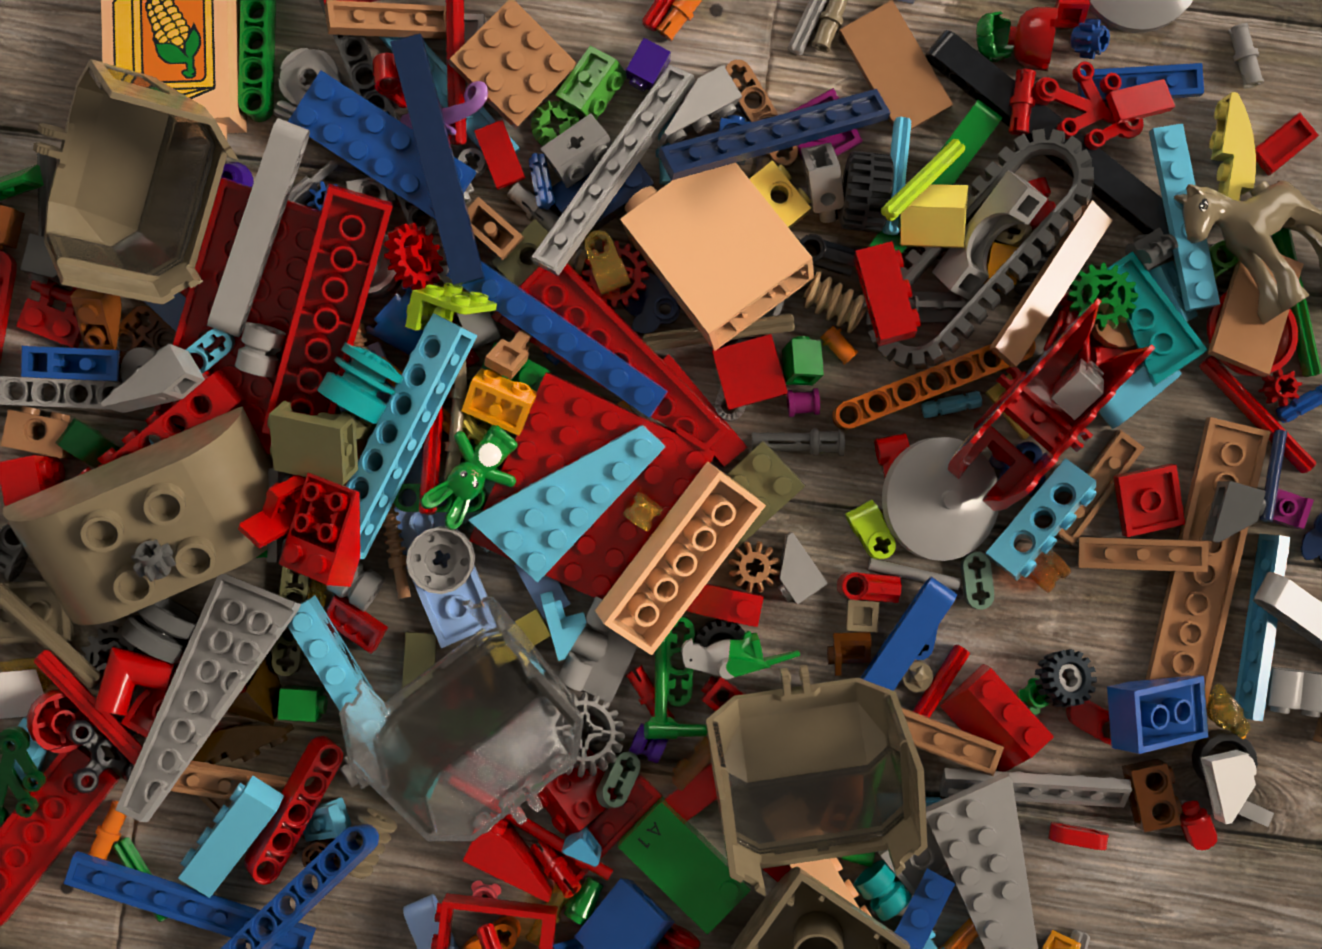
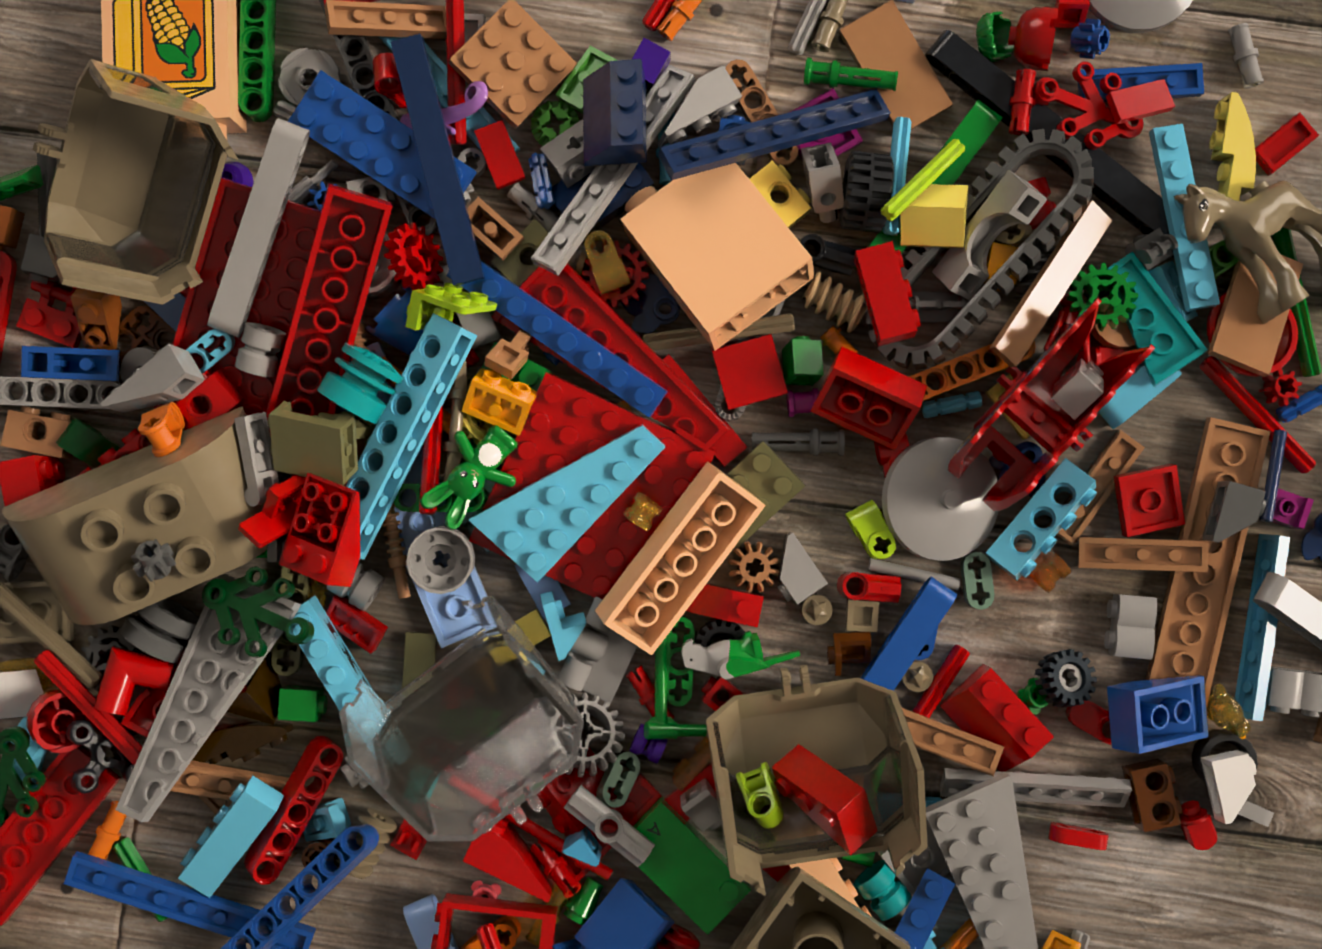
(163, 428): none -> orange piece
(251, 609): none -> dark green plant
(256, 457): none -> light grey plate
(408, 841): none -> red tile
(615, 114): none -> dark blue slope
(625, 839): none -> light grey piece
(701, 805): none -> light grey slope
(759, 791): none -> lime piece
(816, 609): none -> dark tan tile
(826, 797): none -> red wedge
(869, 398): none -> red slope
(888, 78): none -> green pin
(1131, 626): none -> light grey brick

